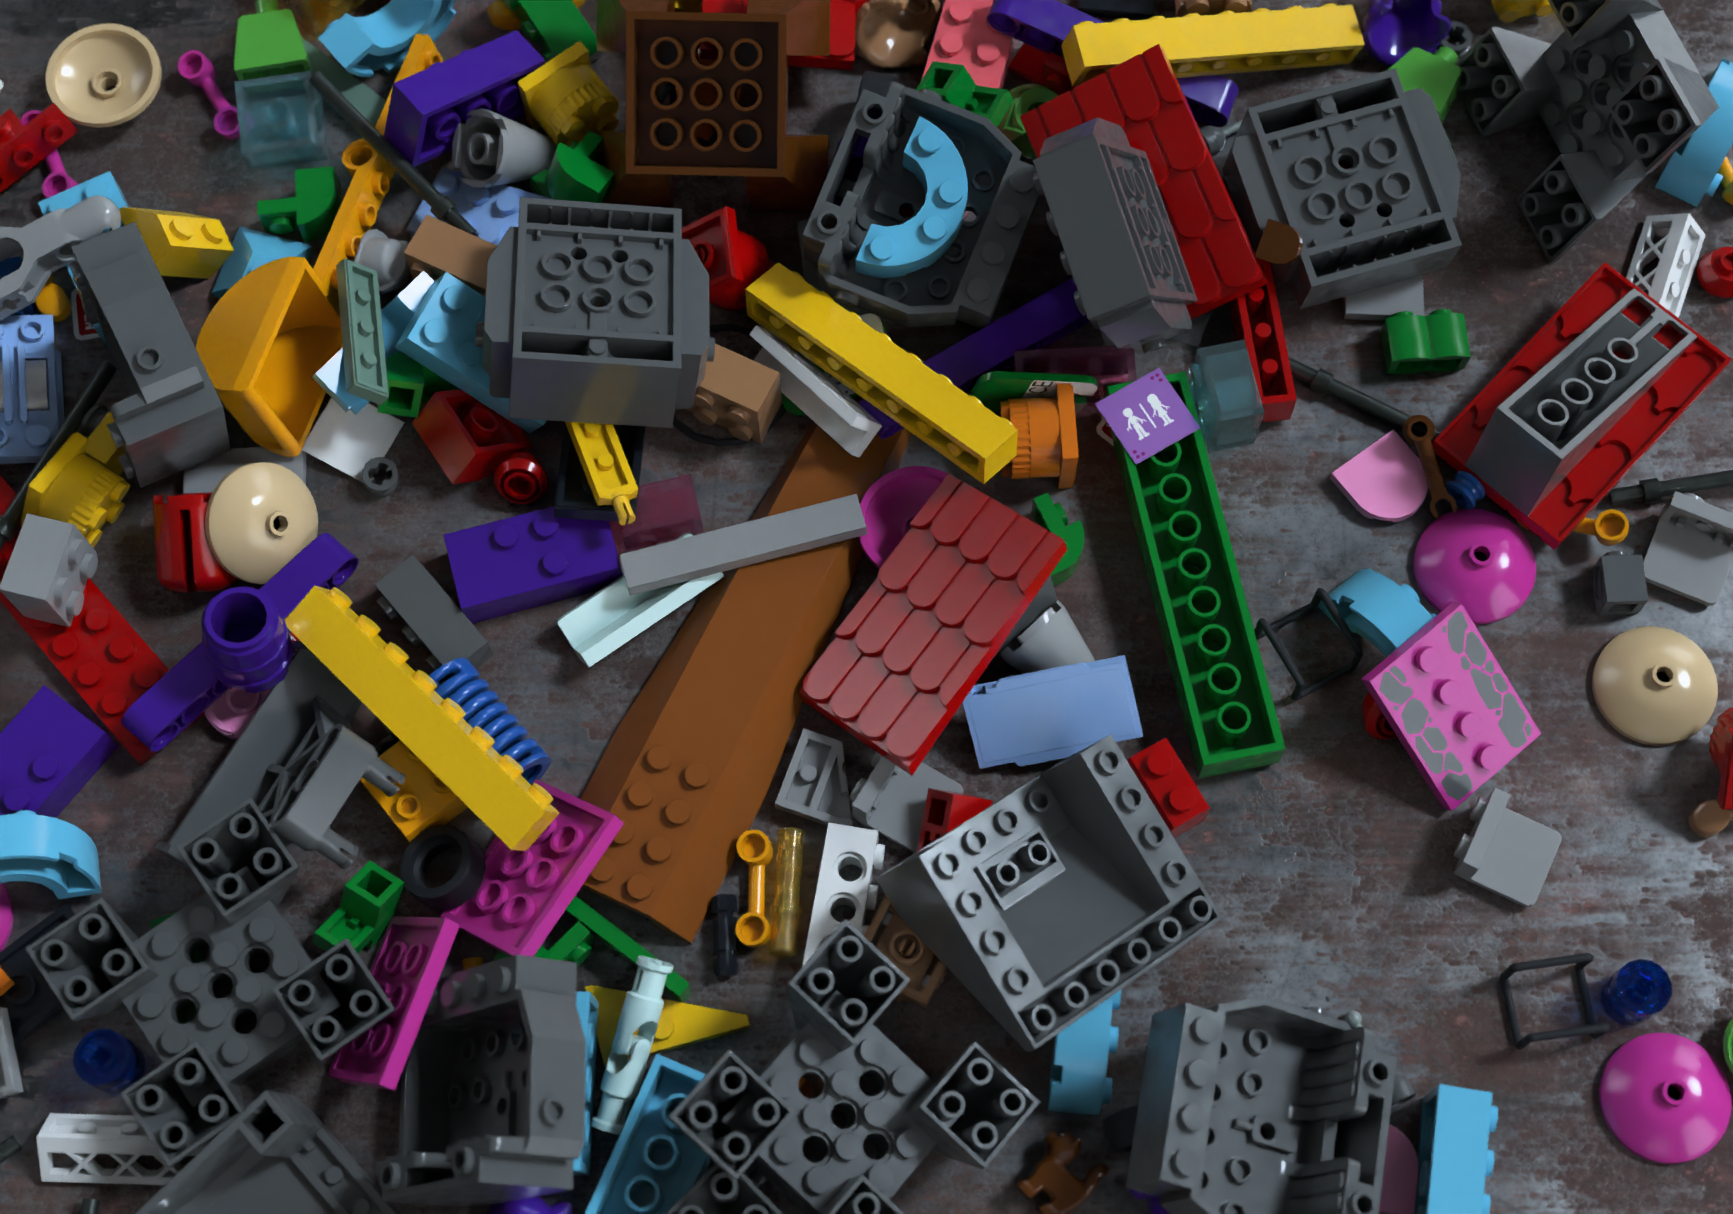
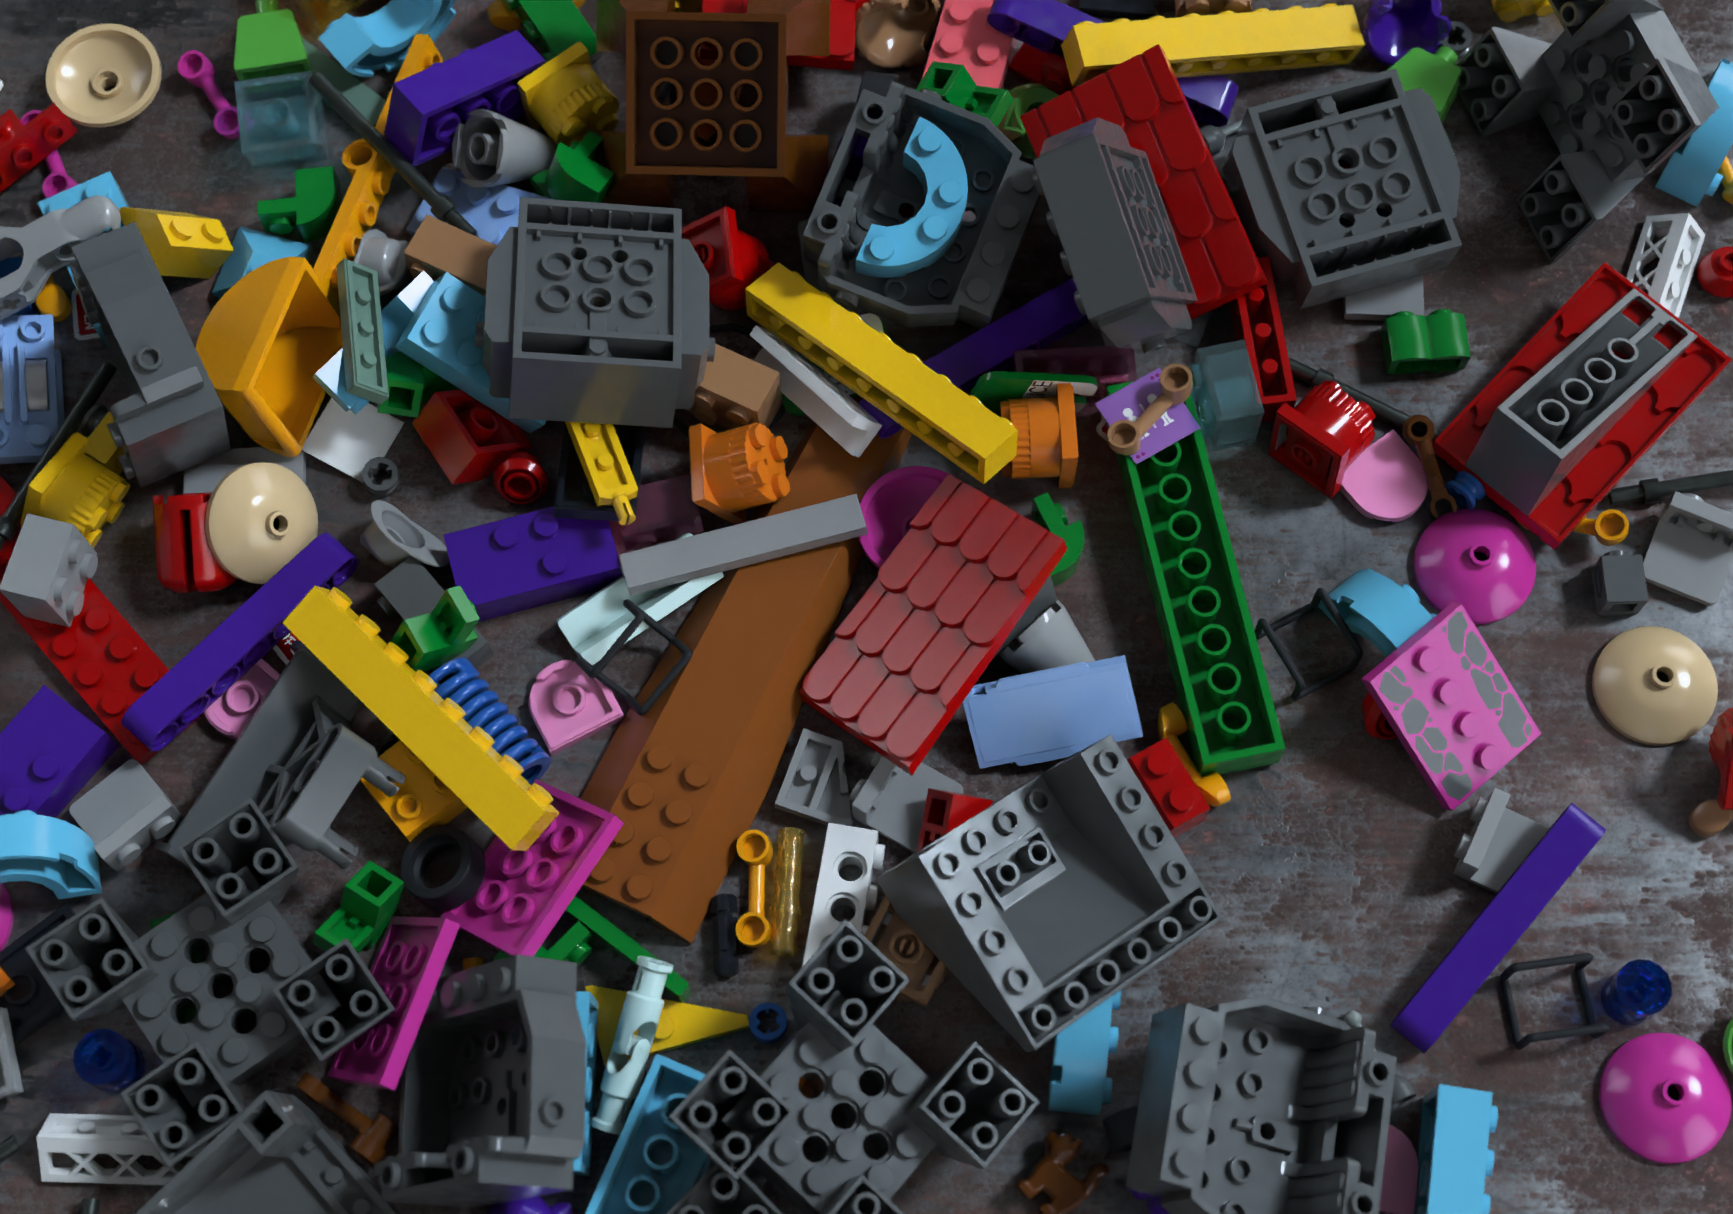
(125, 814): none -> light grey bracket
(246, 639): dark purple piece -> none
(372, 1134): none -> reddish brown brick
(395, 538): none -> light grey piece
(440, 634): none -> green brick
(570, 705): none -> bright pink tile
(596, 672): none -> black piece
(736, 469): none -> orange piece
(755, 1024): none -> blue bush
(1172, 724): none -> light orange bar
(1176, 387): none -> medium nougat bar
(1279, 243): reddish brown tile -> none
(1322, 436): none -> red piece
(1497, 928): none -> dark purple beam

